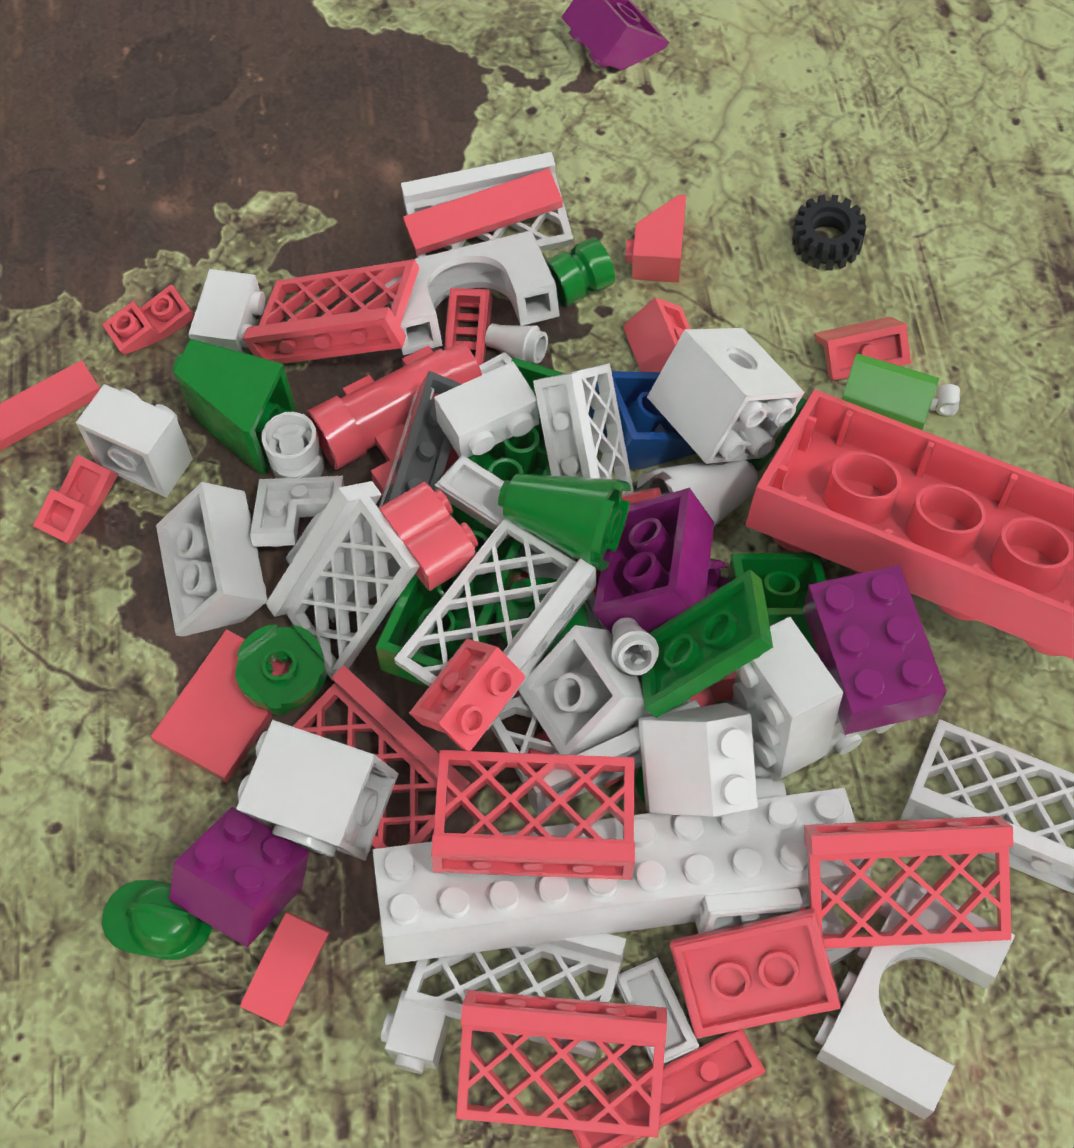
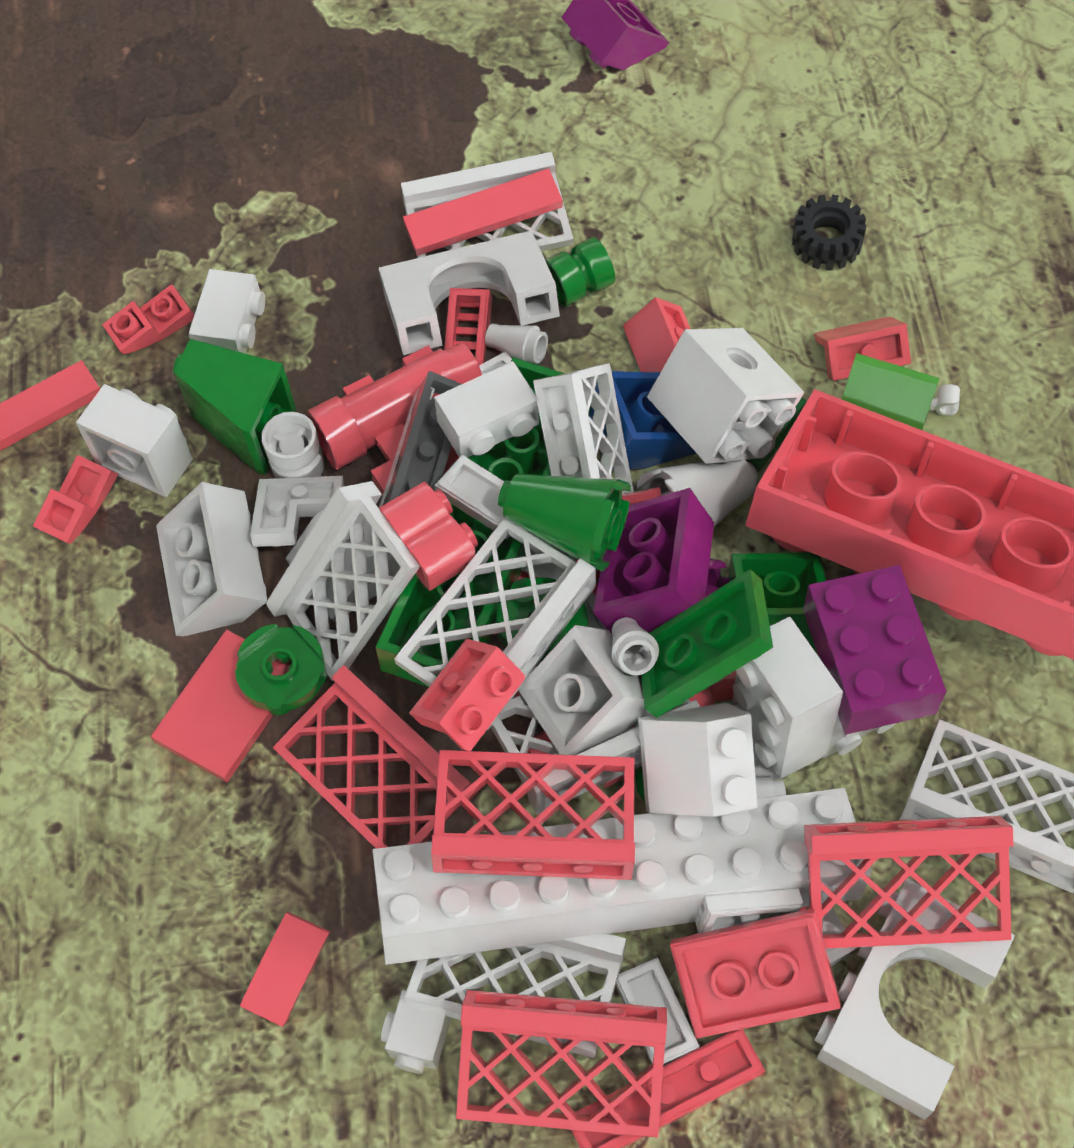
(148, 924): green piece -> none
(238, 876): magenta brick -> none
(316, 791): white brick -> none
(336, 331): coral fence -> none
(658, 243): coral slope -> none

